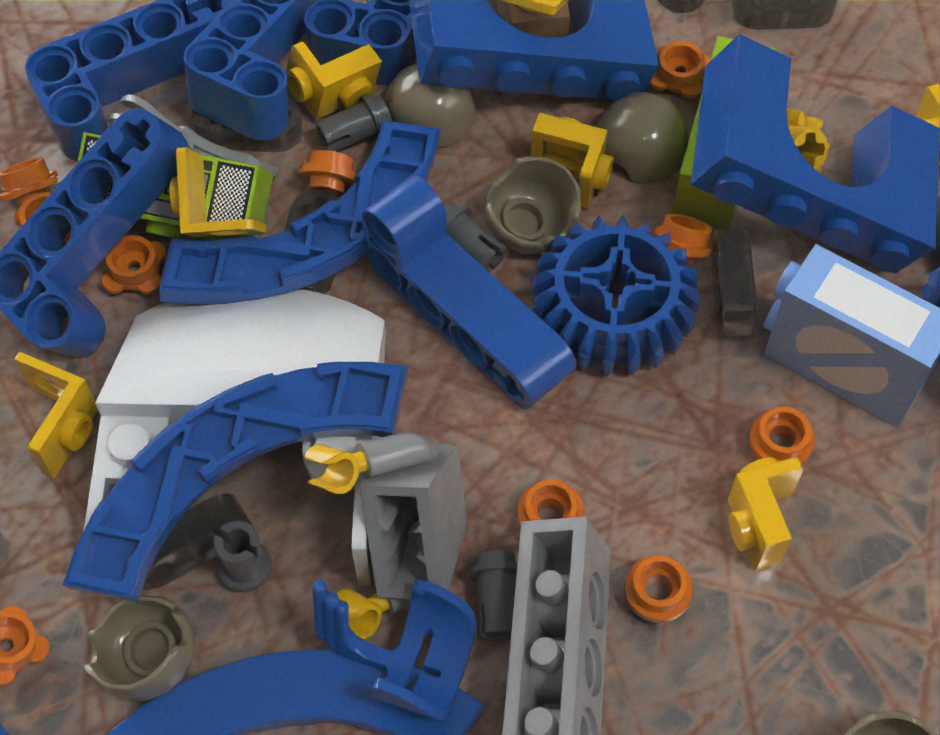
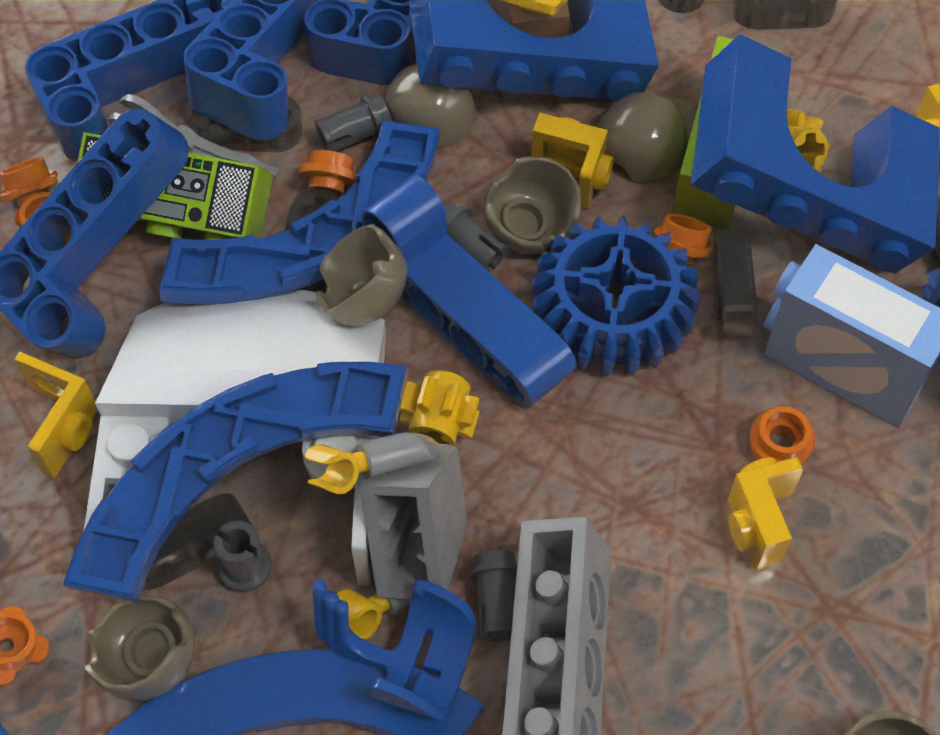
(129, 252): orange plate -> none
(189, 202): yellow bracket -> none
(333, 84): yellow bracket -> none
(362, 277): none -> dark tan hair
(440, 407): none -> yellow gear
(549, 494): orange plate -> none
(658, 570): orange plate -> none
(680, 69): orange plate -> none

